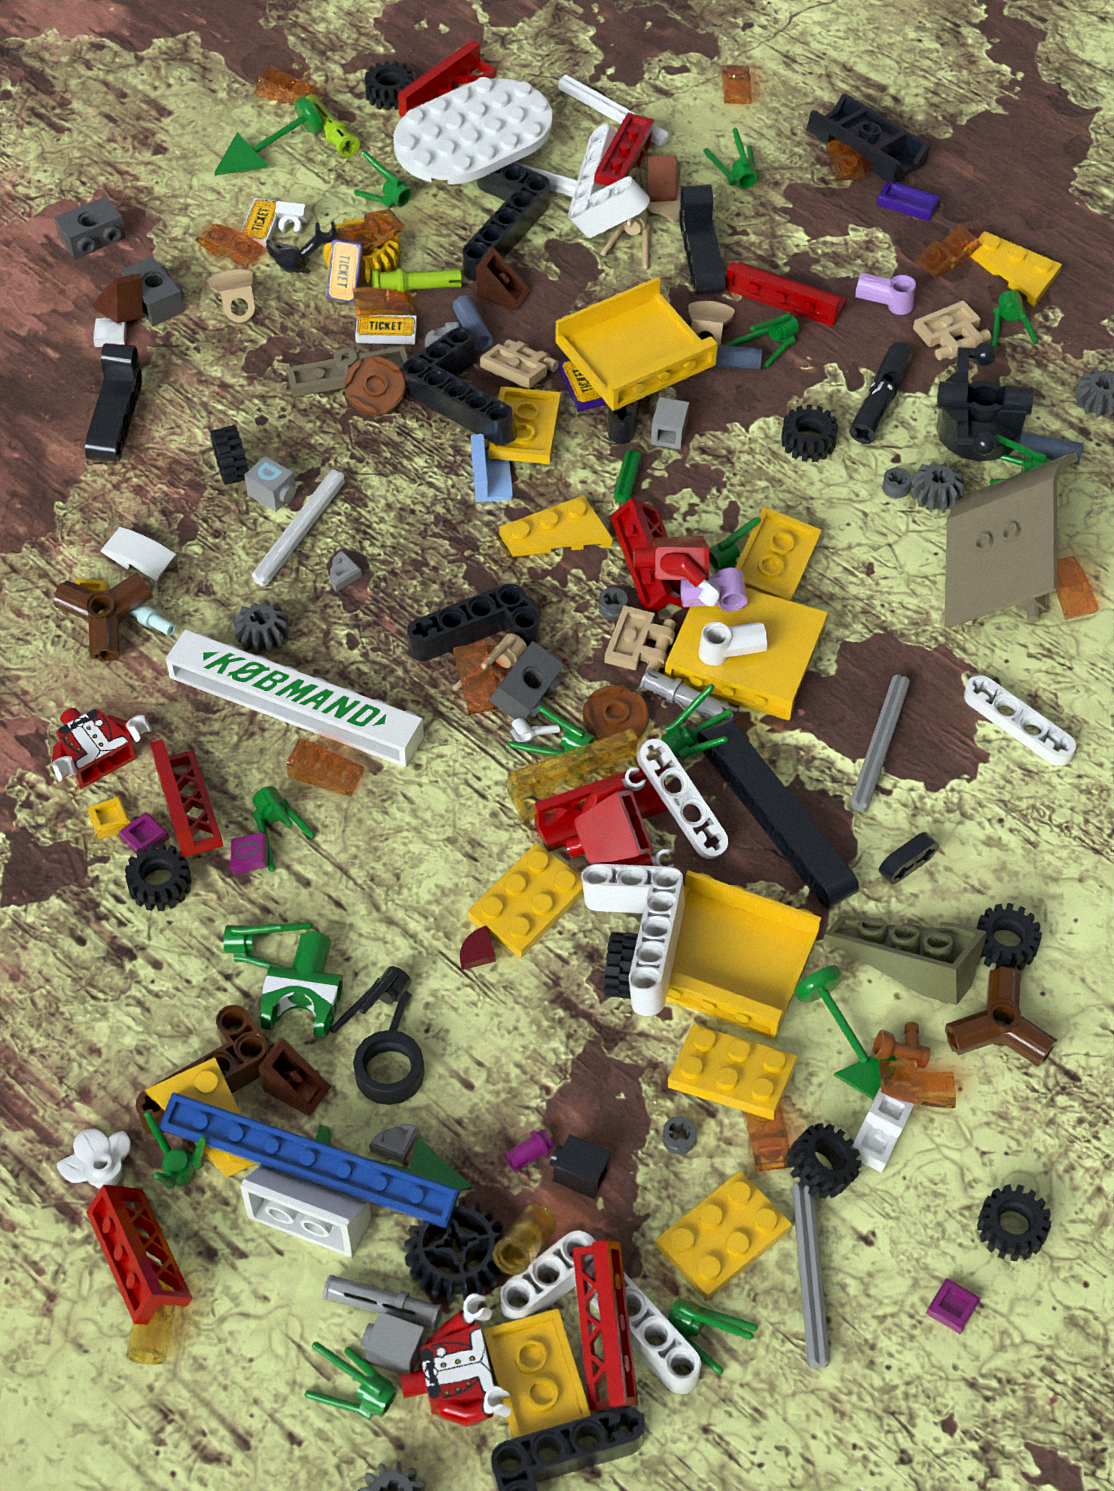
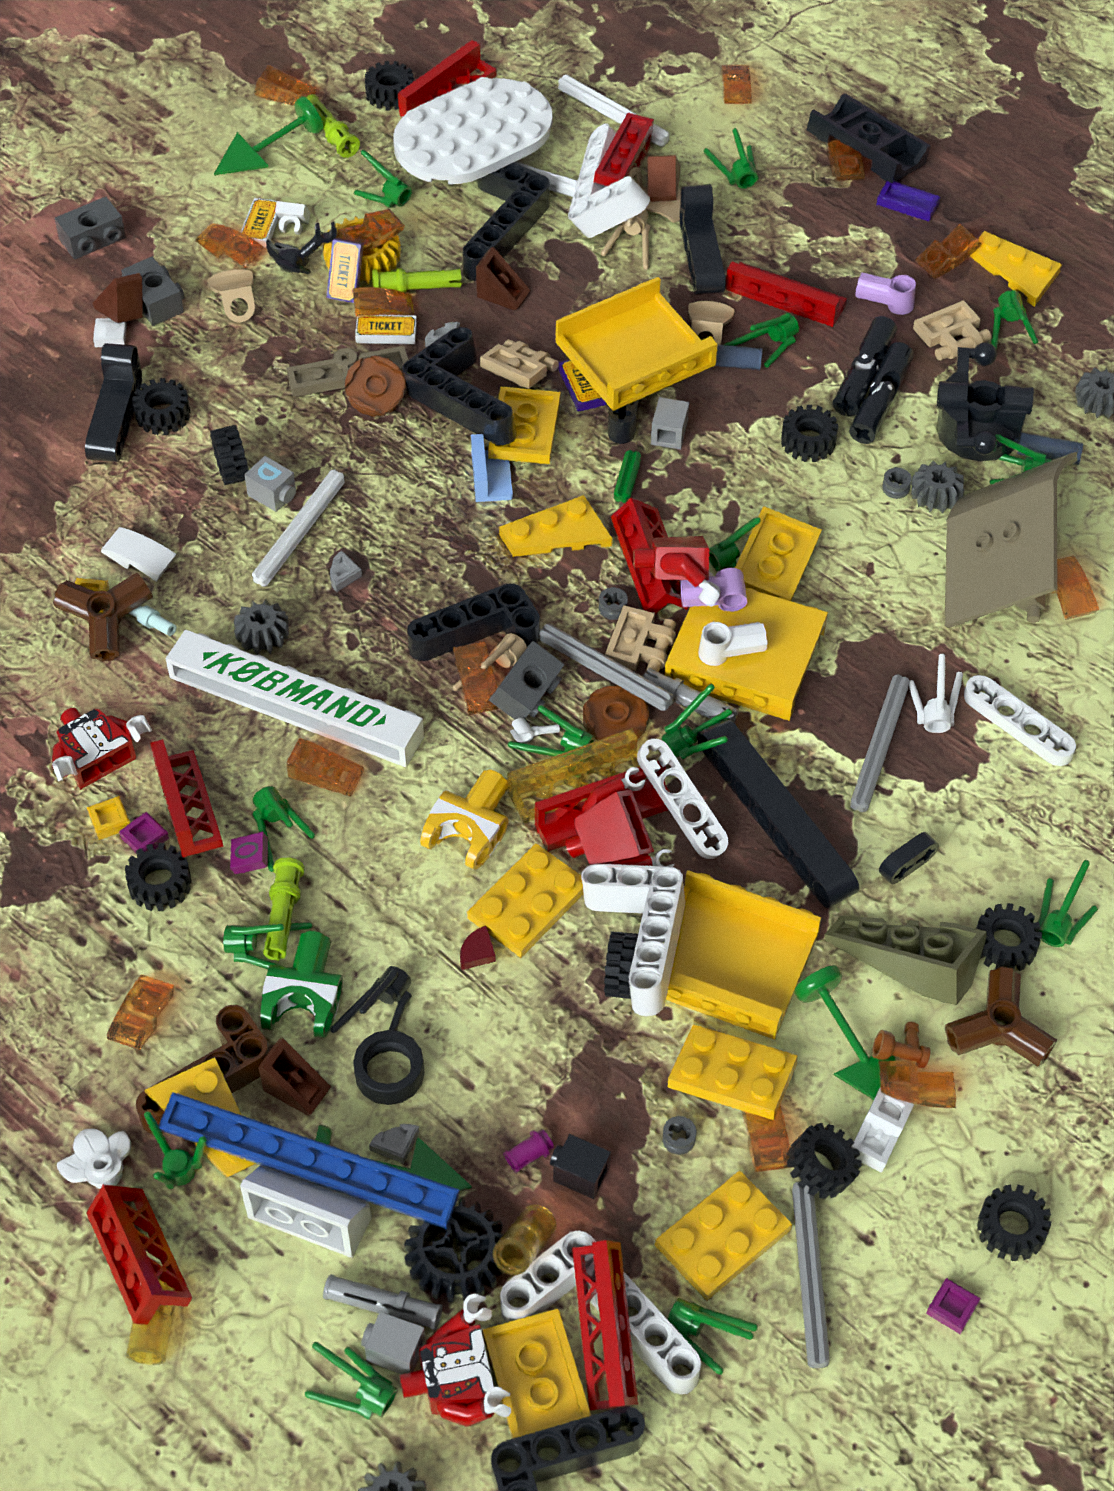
(139, 1012): none -> clear orange slope
(158, 394): none -> black tyre
(284, 895): none -> lime pin
(467, 319): sand blue piece -> none
(470, 818): none -> yellow connector
(606, 667): none -> light grey axle
(864, 367): none -> black piece
(937, 715): none -> white plant
(1057, 926): none -> green plant

